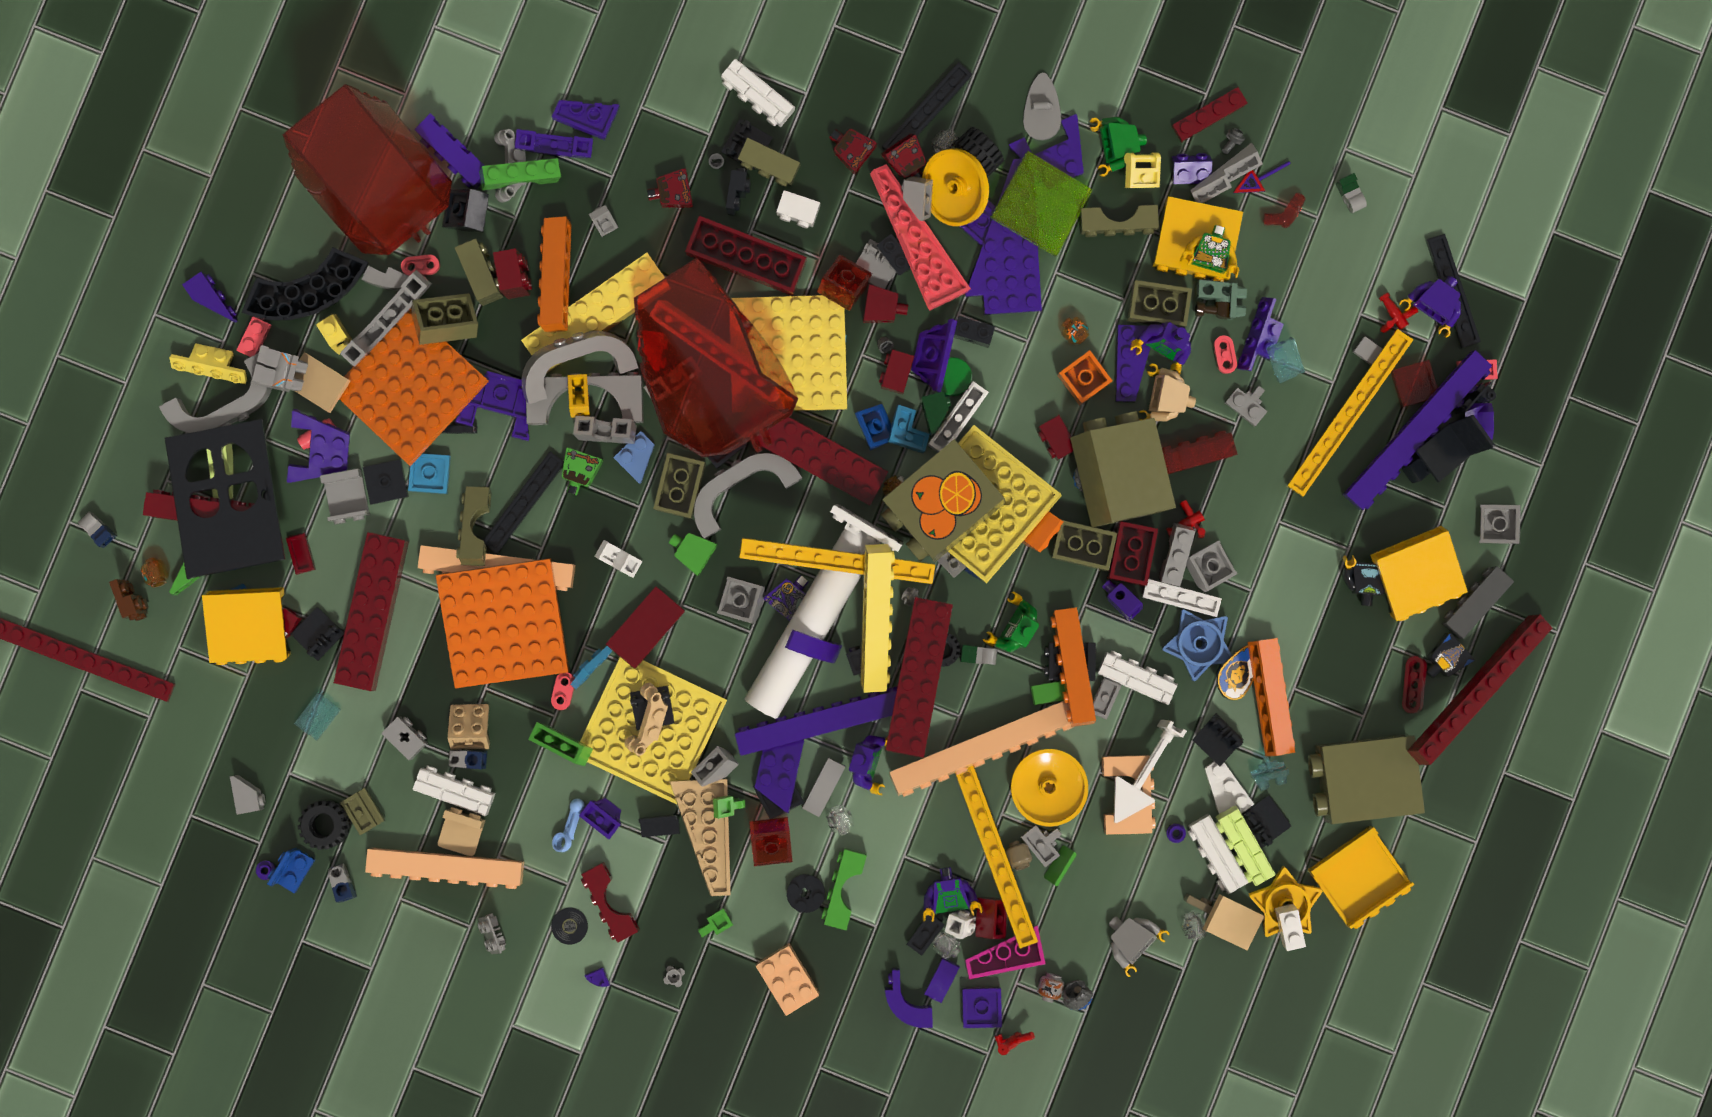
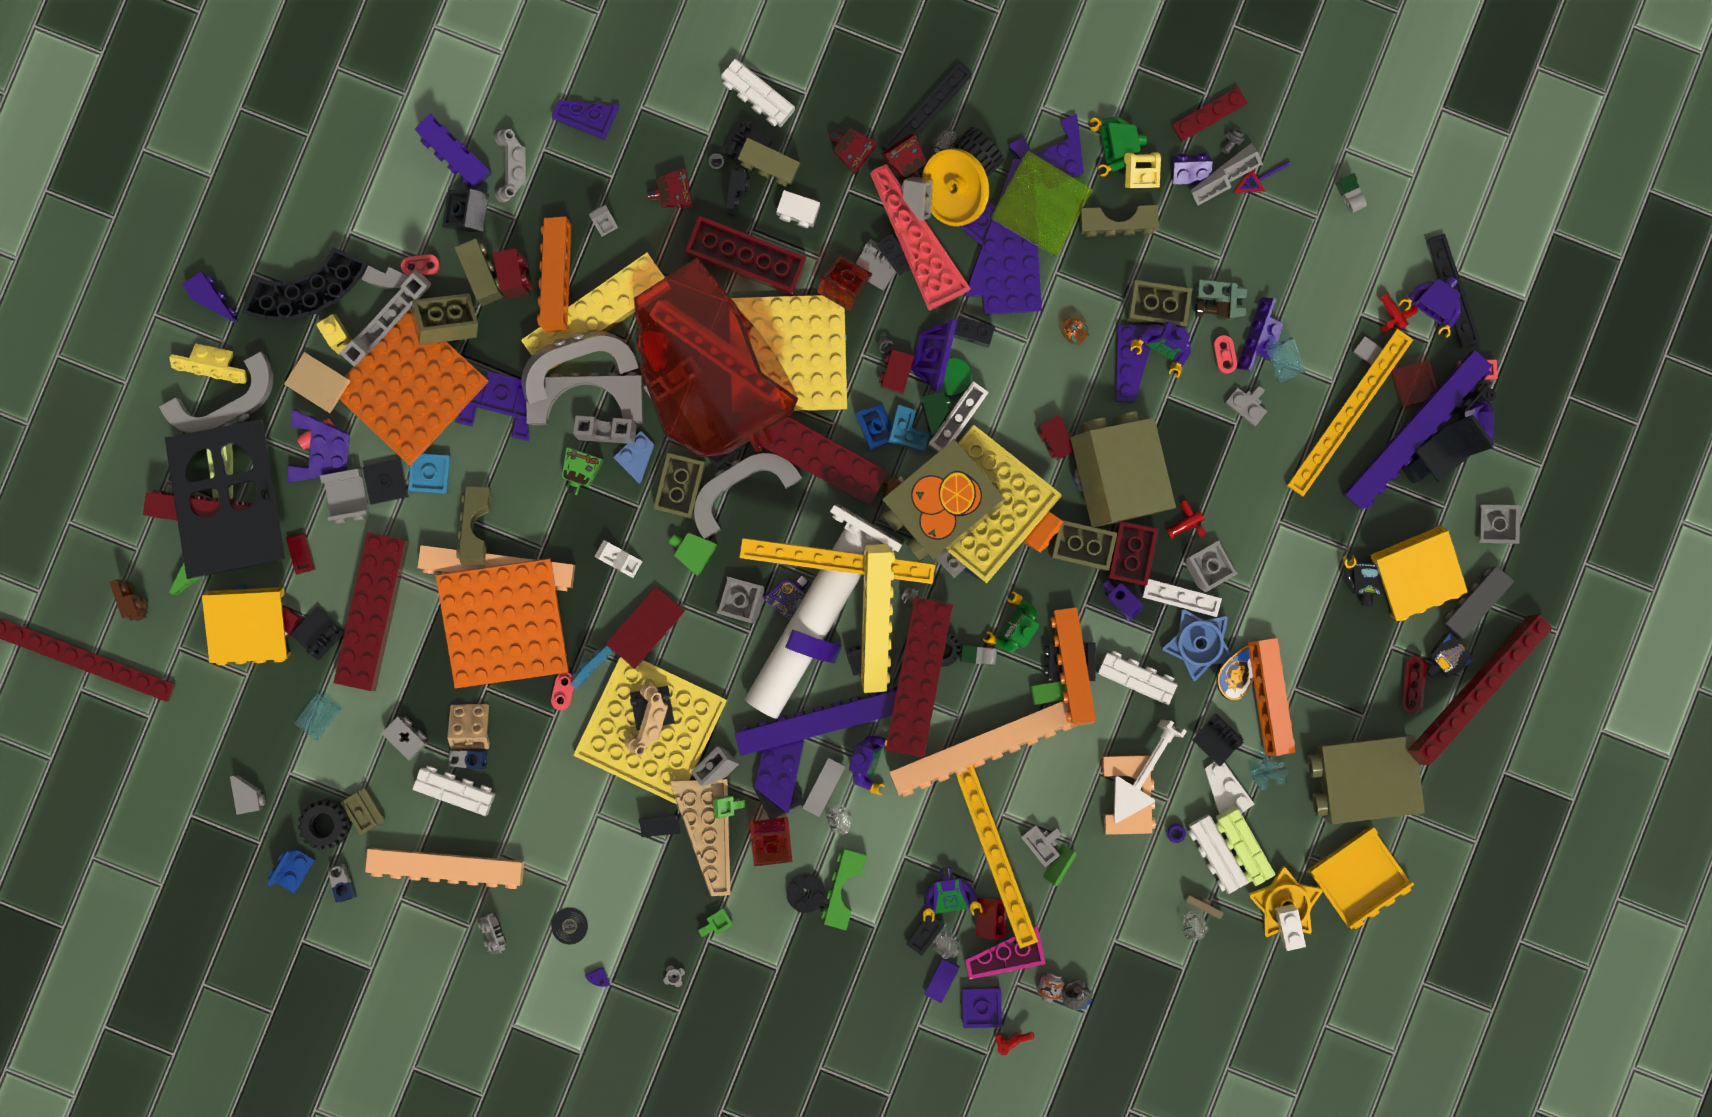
(97, 530): leg -> none
(154, 572): clear orange head -> none
(253, 337): coral plate -> none
(260, 874): dark purple plate -> none
(277, 370): light grey hips -> none
(367, 170): clear red windscreen -> none
(460, 429): black piece -> none
(461, 831): tan bracket -> none
(520, 172): bright green arch -> none
(523, 502): black tile -> none
(553, 145): dark purple slope -> none
(560, 744): bright green brick -> none
(576, 807): light blue piece -> none
(578, 399): yellow torso -> none
(602, 816): dark purple slope -> none
(620, 924): dark red arch -> none
(787, 979): light nougat brick -> none
(882, 306): dark red torso -> none
(908, 1013): dark purple arch -> none
(960, 924): white brick -> none
(1018, 855): dark tan head -> none
(1042, 109): light grey shield -> none
(1049, 787): yellow dish -> none
(1084, 377): orange brick -> none
(1105, 697): light grey plate -> none
(1132, 939): light grey torso -> none
(1168, 396): tan torso -> none
(1175, 563): light grey arch -> none
(1183, 223): yellow panel -> none
(1200, 452): clear red brick -> none
(1212, 253): torso -> none
(1233, 922): tan tile -> none
(1266, 821): black hinge -> none
(1289, 215): clear red arm -> none

